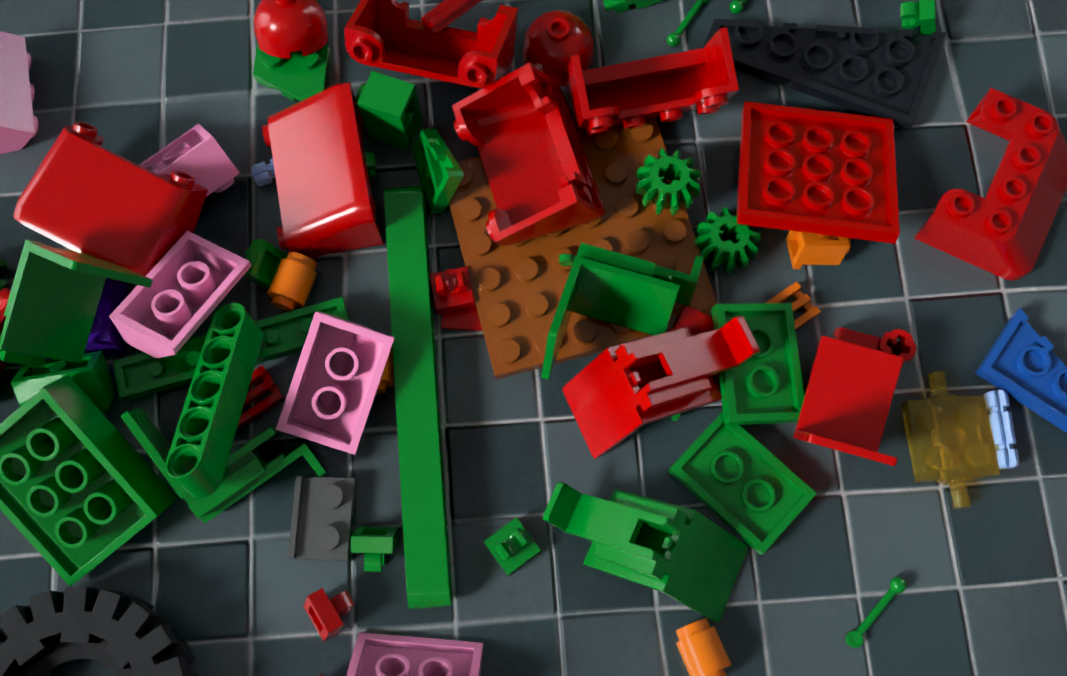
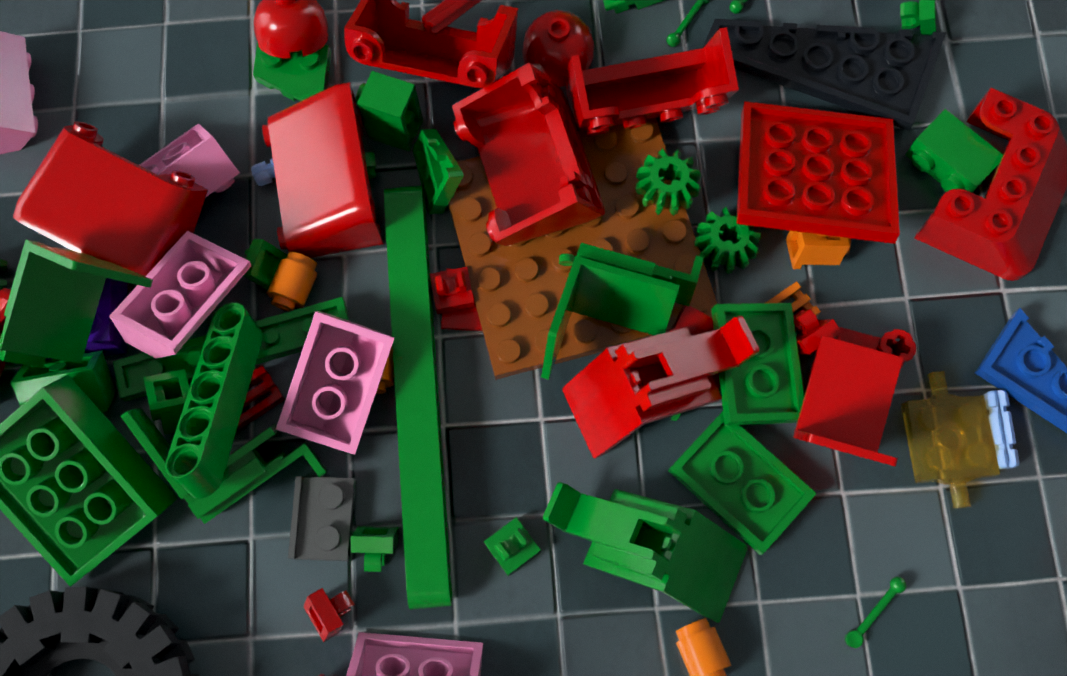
(167, 397): none -> green brick
(812, 329): none -> red tile
(953, 154): none -> green brick

